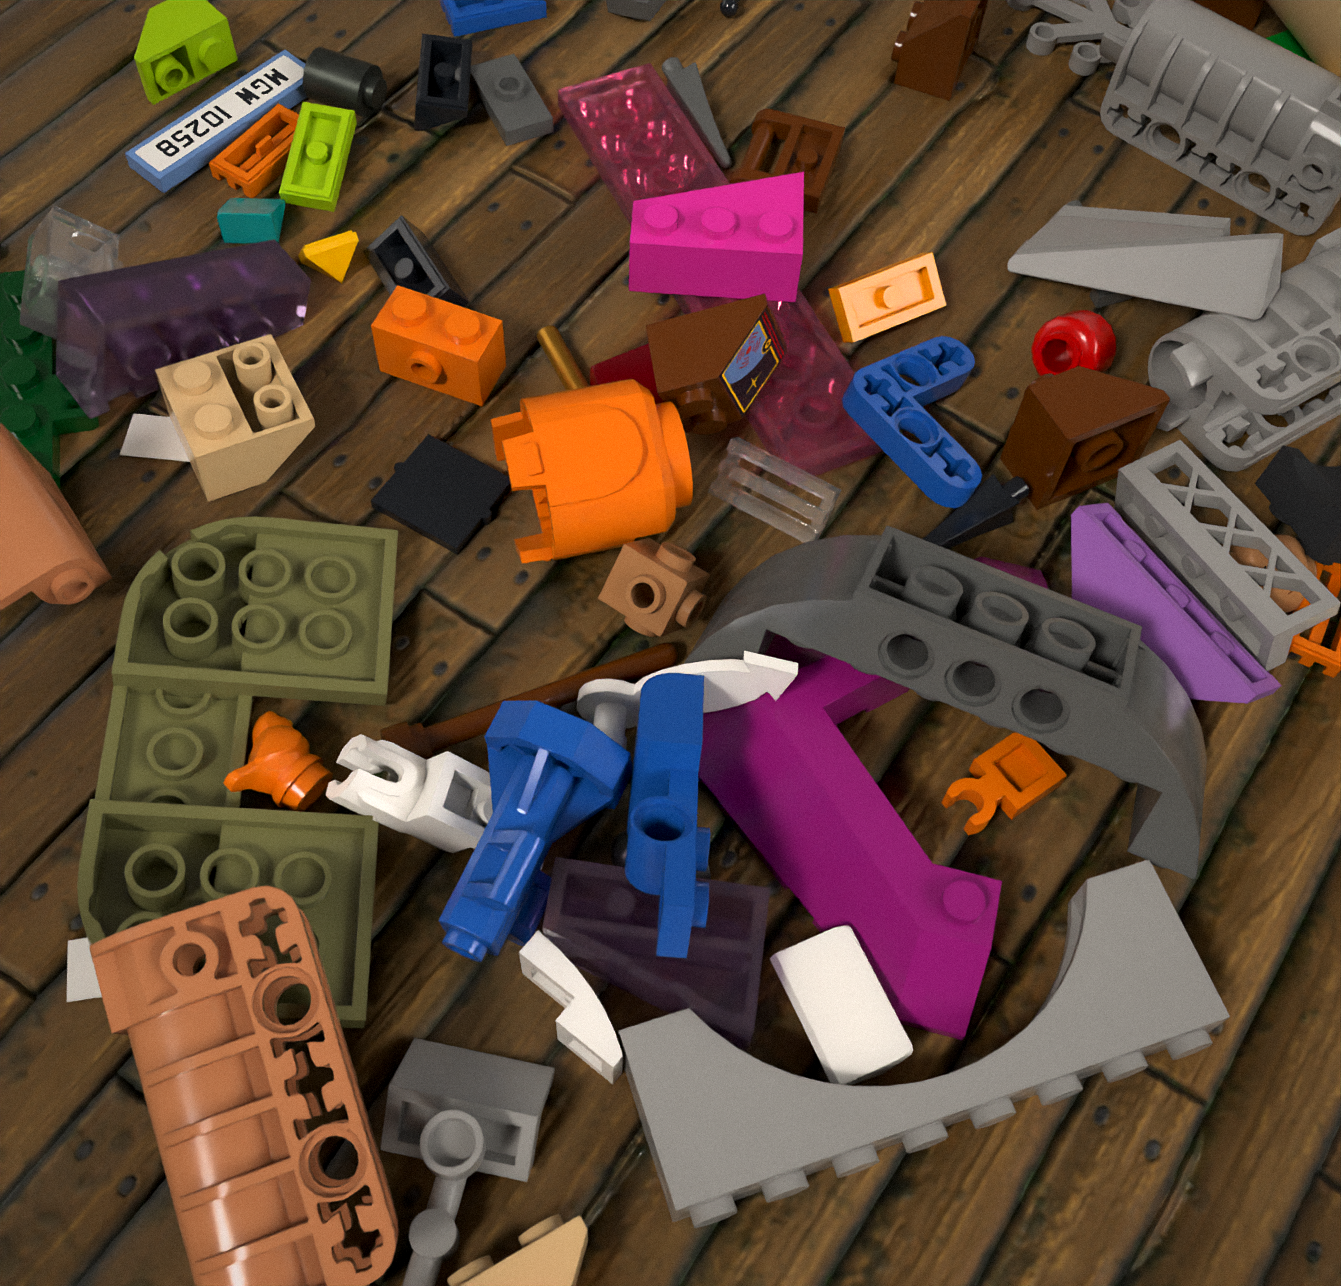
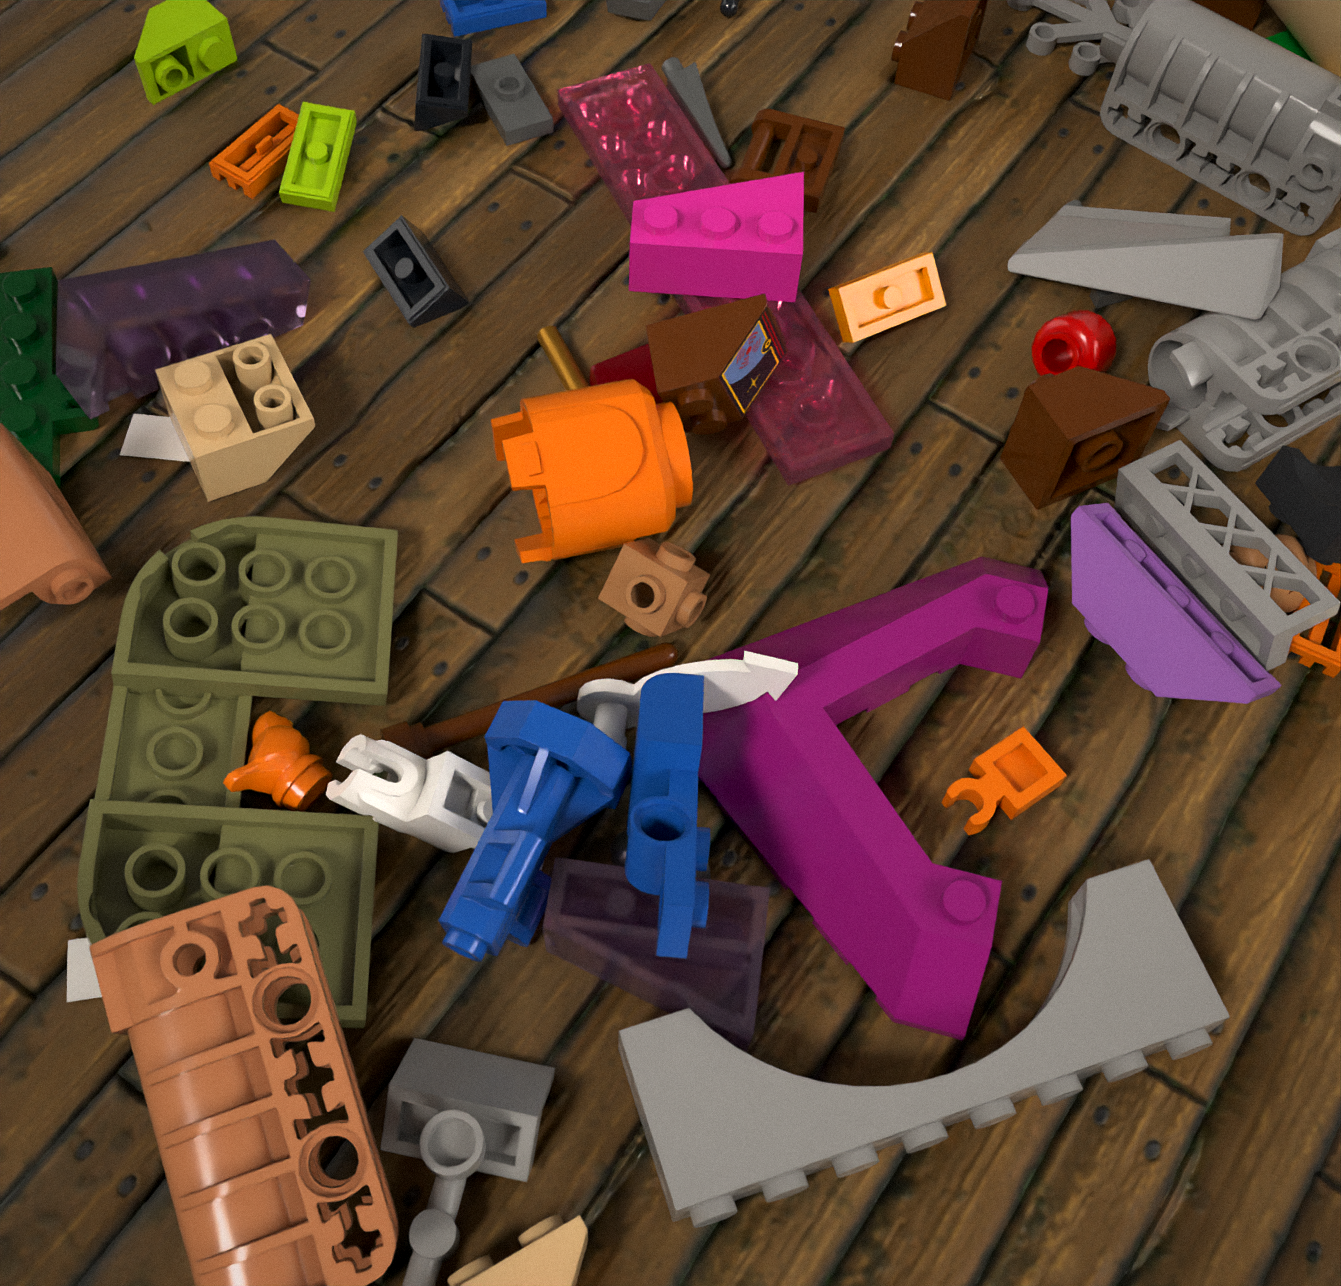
(59, 250): clear brick -> none
(217, 122): tile -> none
(251, 220): teal slope -> none
(330, 255): yellow slope -> none
(344, 82): pearl dark grey brick -> none
(439, 345): orange brick -> none
(442, 494): black piece -> none
(584, 1022): white slope -> none
(794, 527): clear tile -> none
(842, 1006): white slope -> none
(887, 403): blue beam -> none
(985, 511): black piece -> none
(994, 651): dark grey slope -> none

